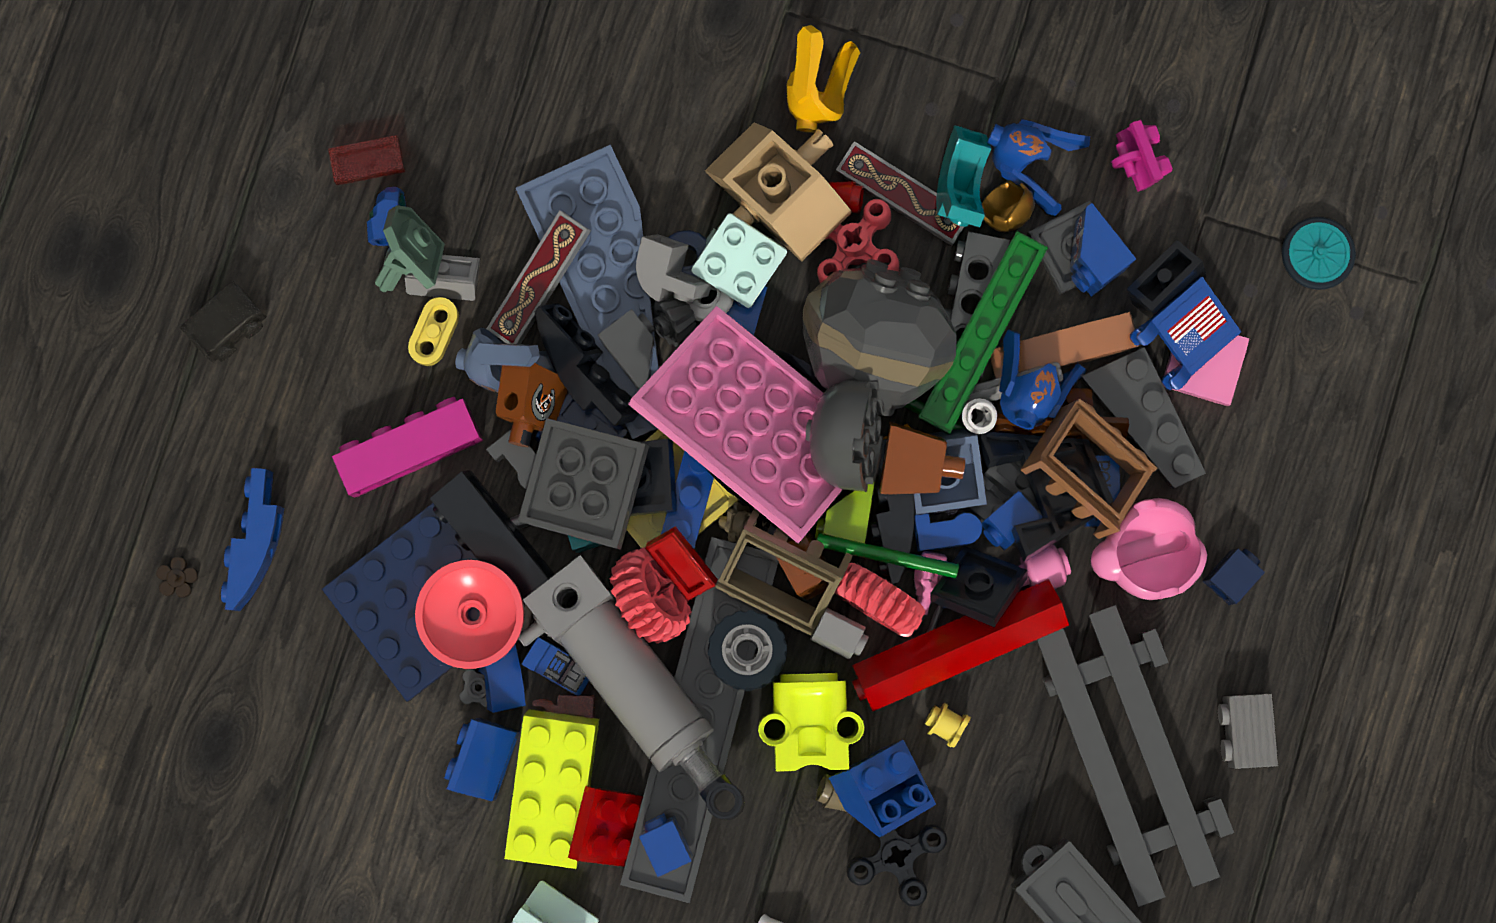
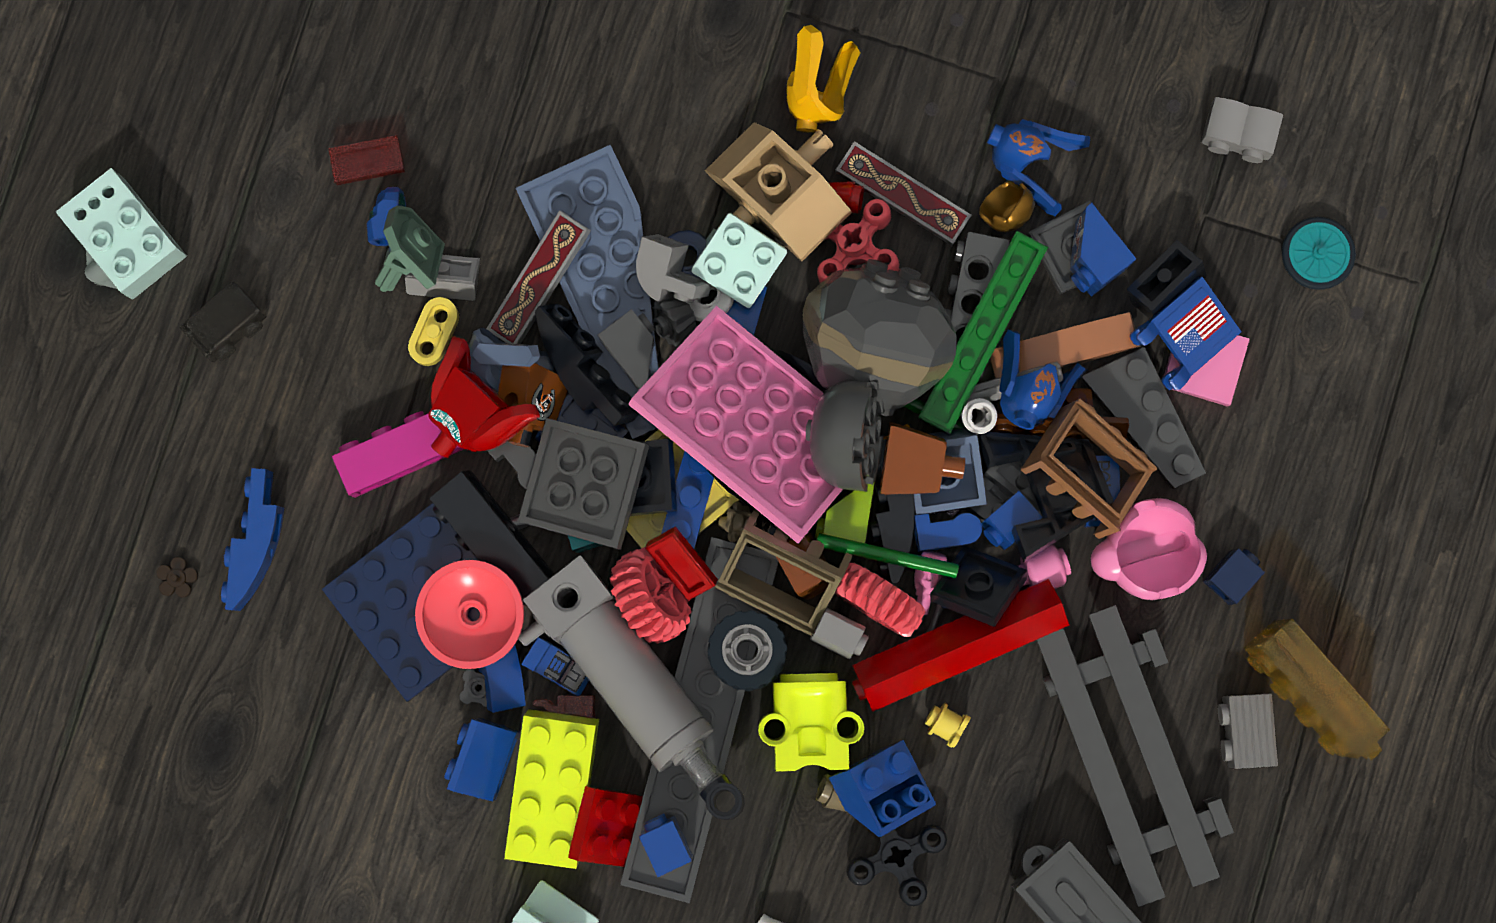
(120, 236): none -> light aqua piece
(469, 409): none -> red torso
(961, 177): teal arch -> none
(1138, 157): dark pink hips -> none
(1241, 129): none -> light grey brick
(1316, 690): none -> clear yellow piece

